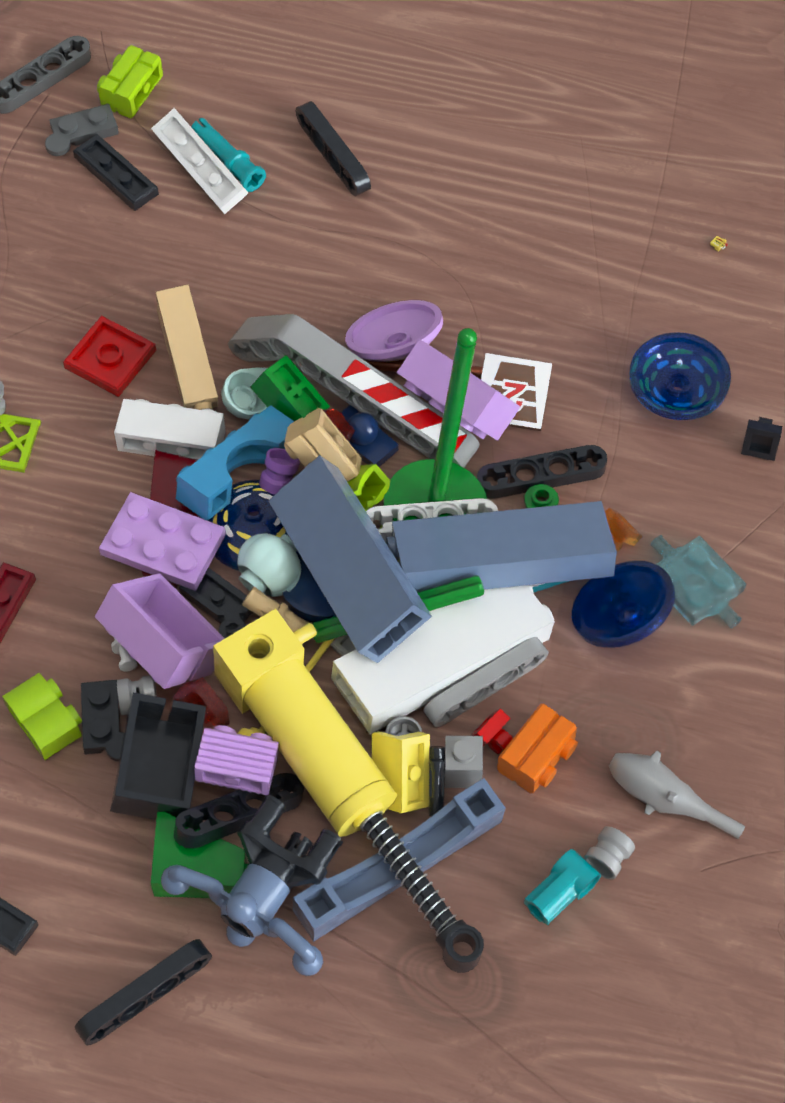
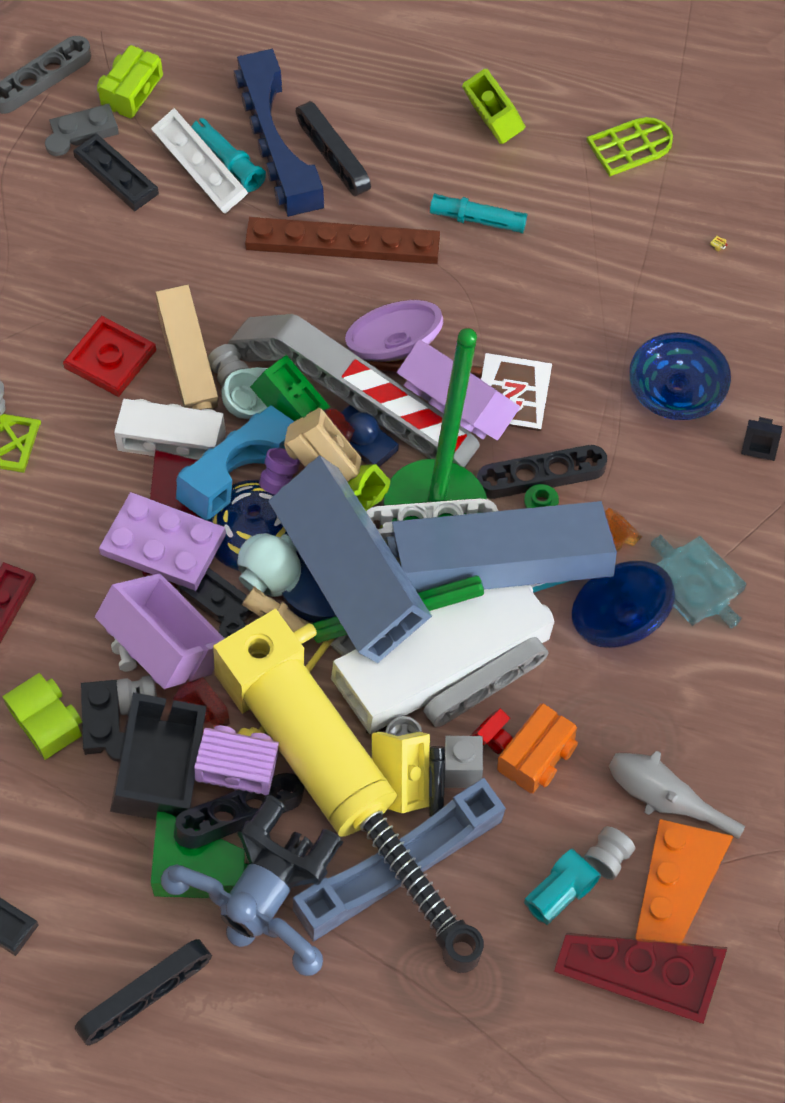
(224, 361): none -> light grey wheel
(296, 182): none -> dark blue arch
(343, 240): none -> copper plate
(470, 211): none -> teal pin
(493, 106): none -> lime brick
(628, 154): none -> lime window
(649, 971): none -> dark red wing
(678, 879): none -> orange wing

